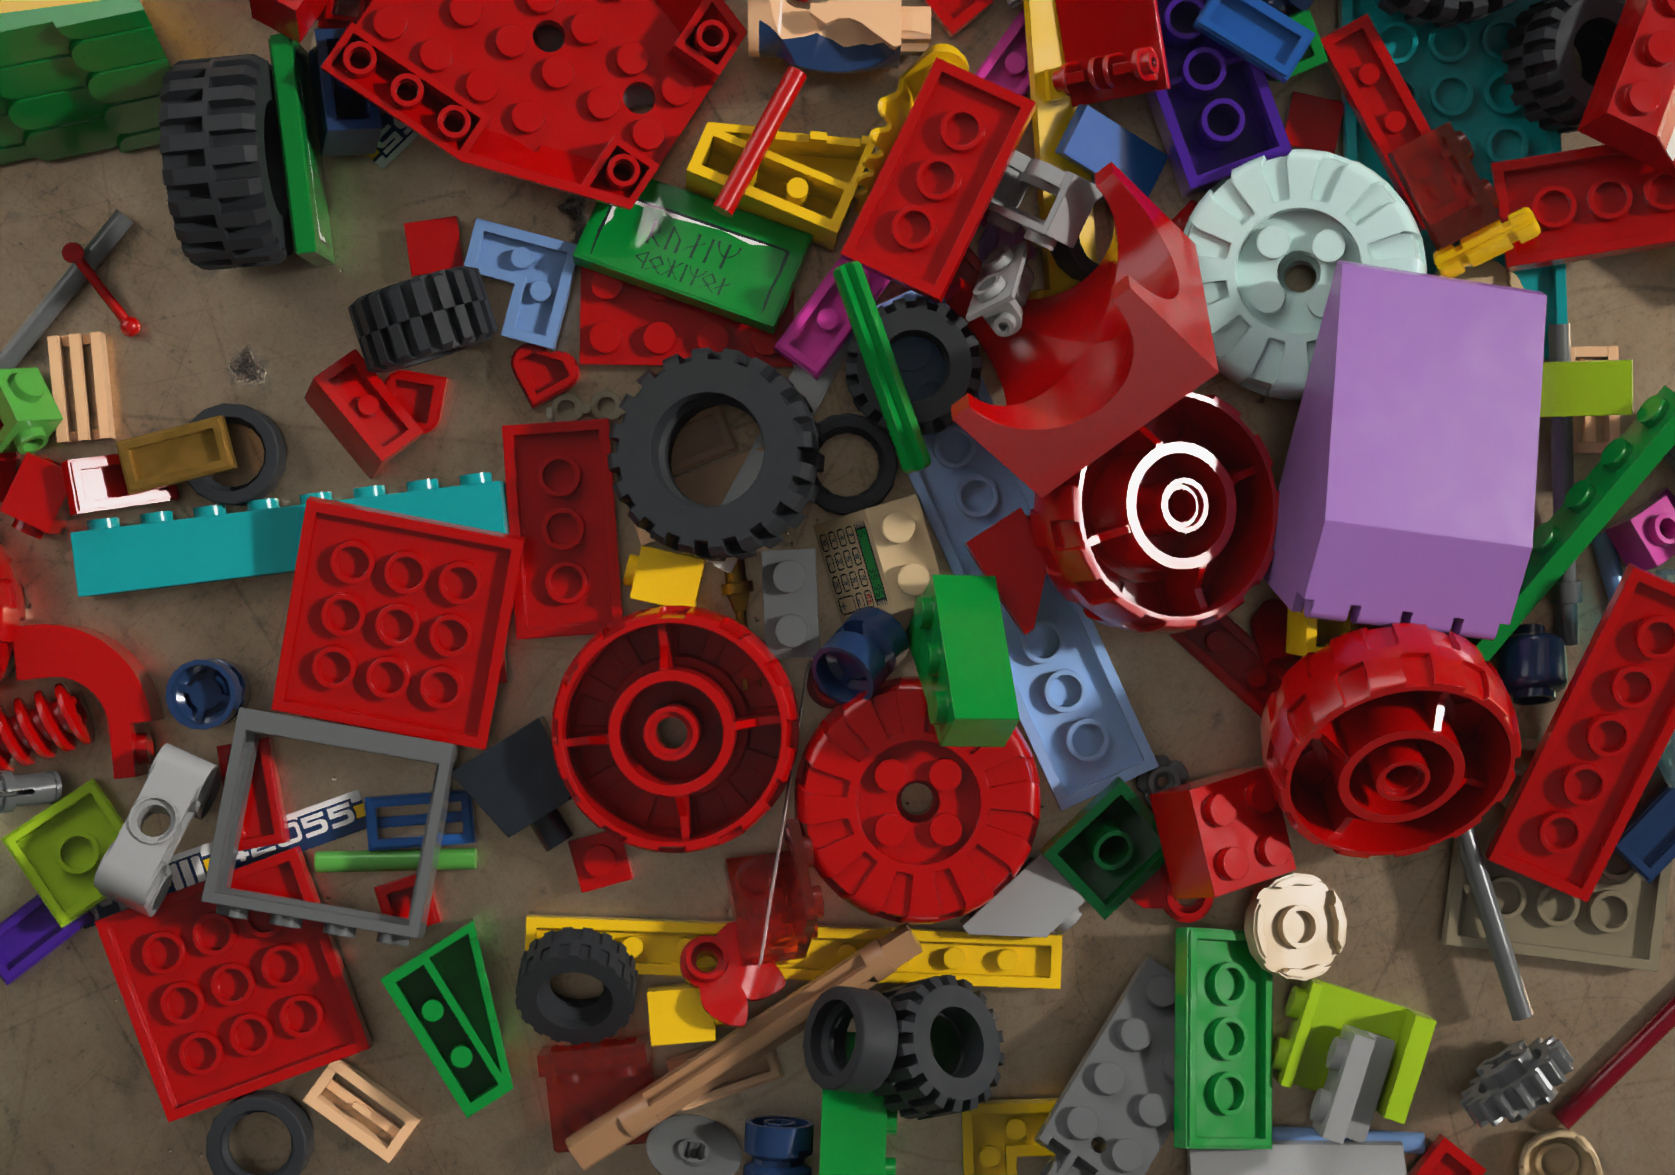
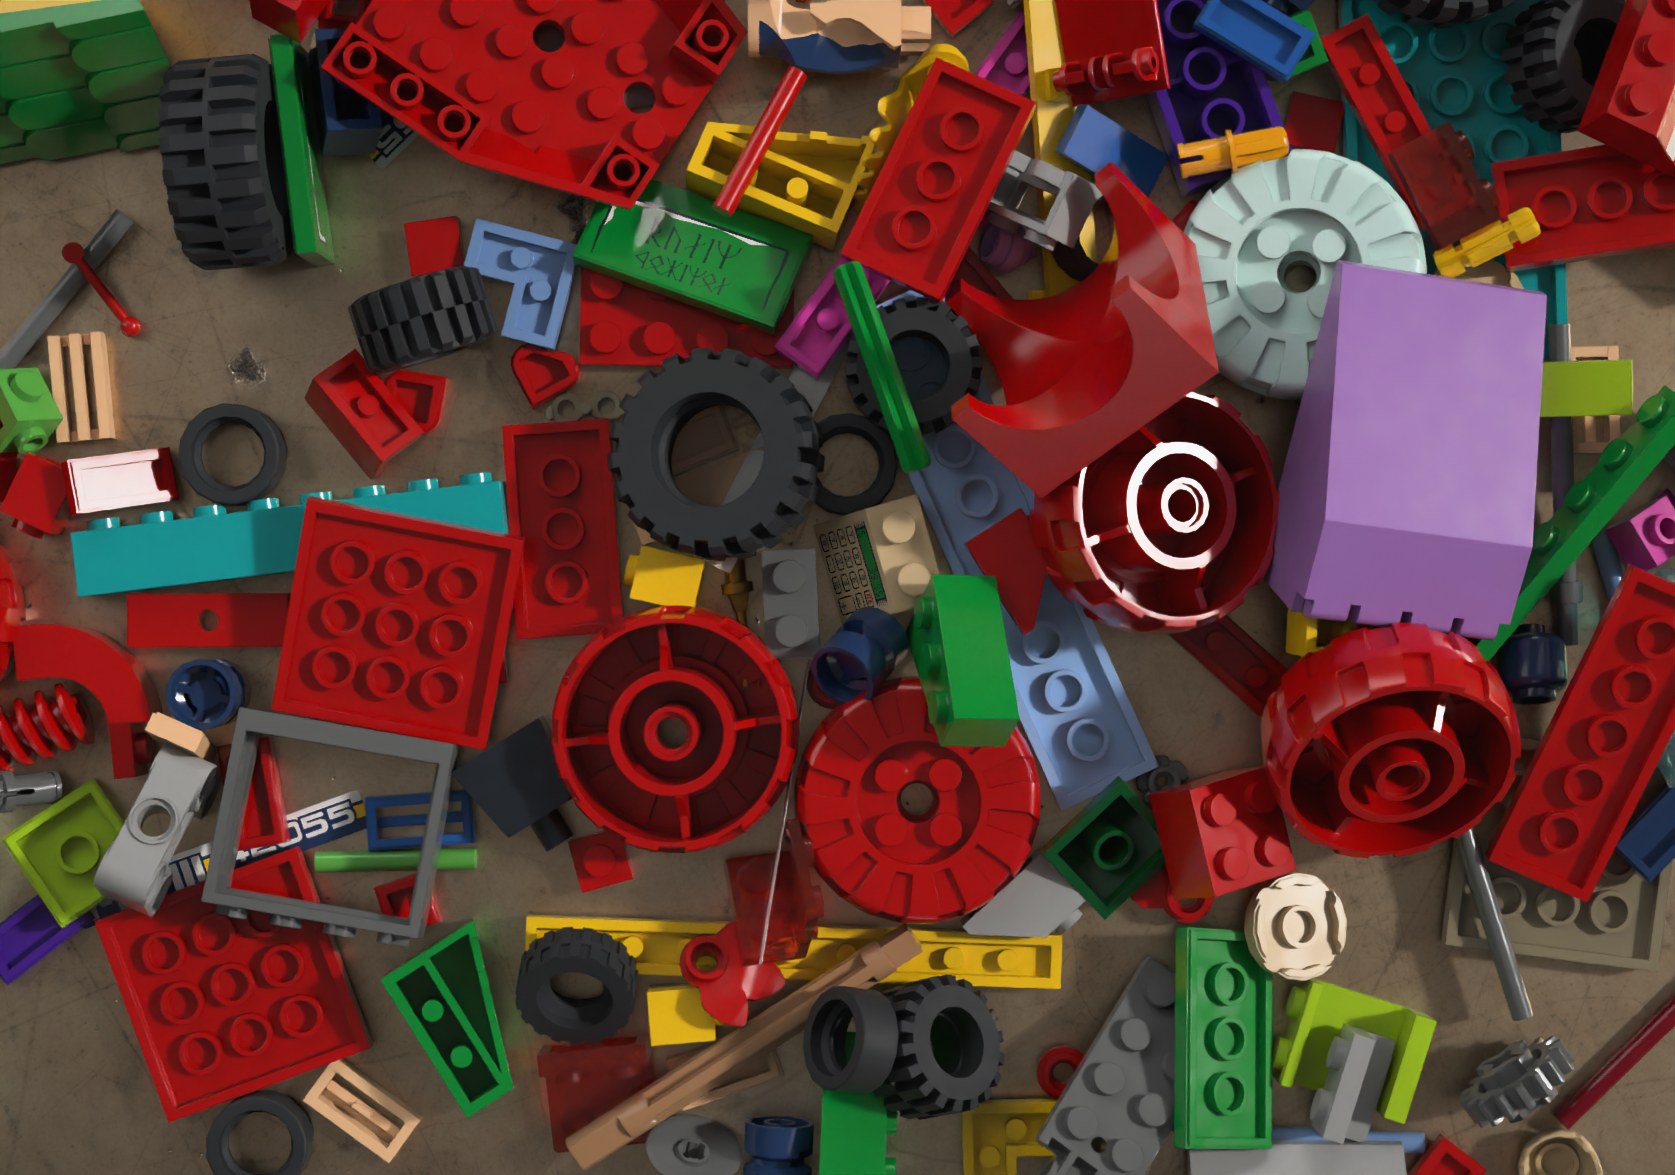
(170, 731): none -> light nougat tile
(176, 455): pearl gold tile -> none
(179, 620): none -> red tile
(1002, 289): light grey hinge -> none
(1047, 1063): none -> red plate
(1233, 151): none -> light orange axle
(1270, 631): red tile -> none

